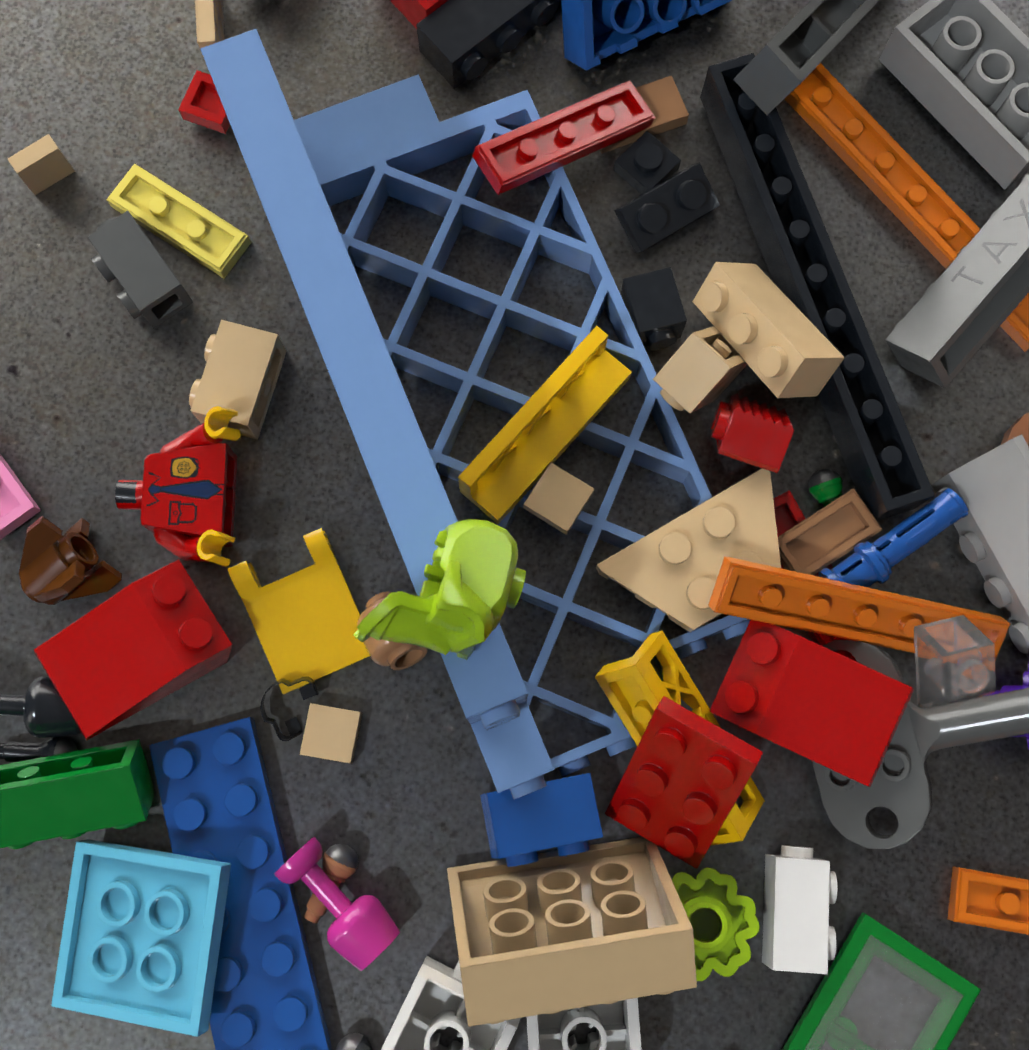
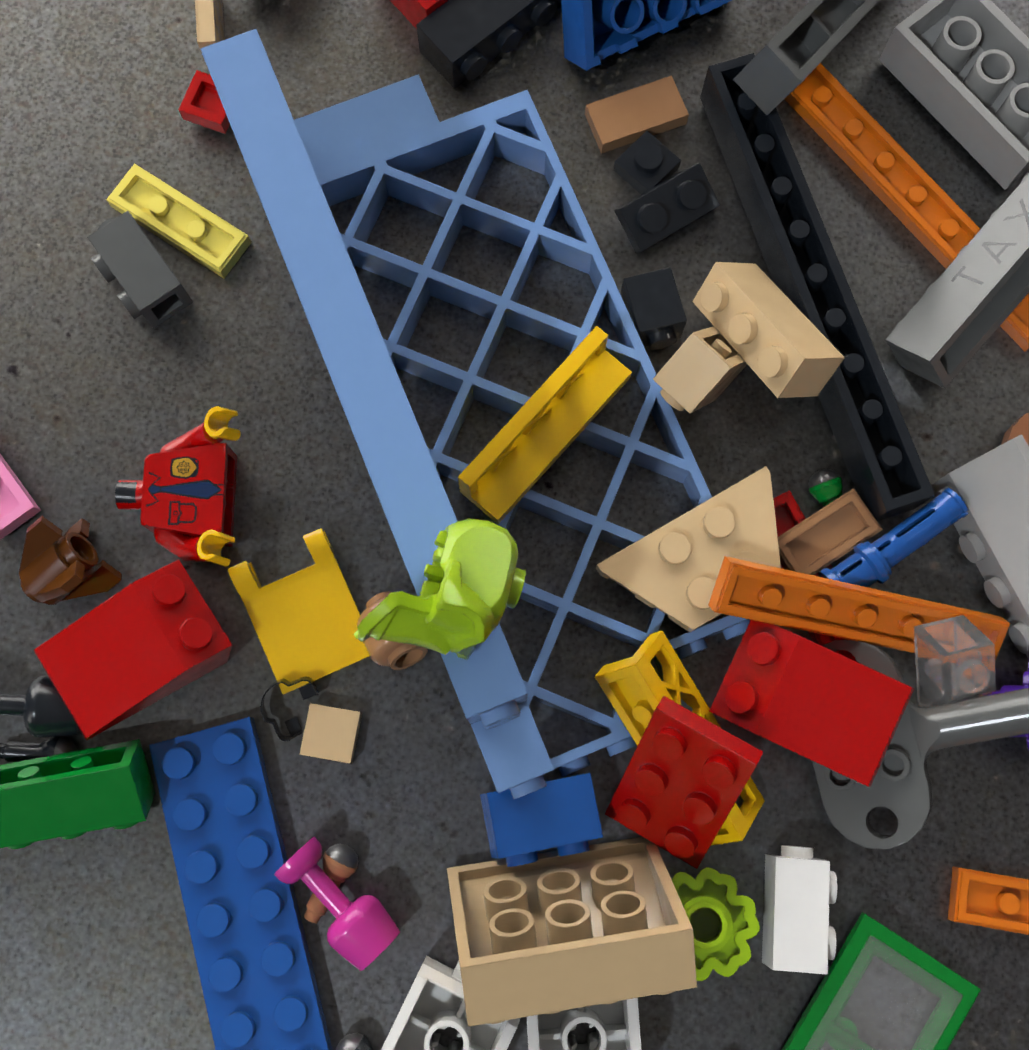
(41, 164): tan tile -> none
(141, 936): medium azure plate -> none
(239, 375): tan brick -> none
(558, 498): tan tile -> none
(563, 137): red tile -> none
(752, 432): red brick -> none

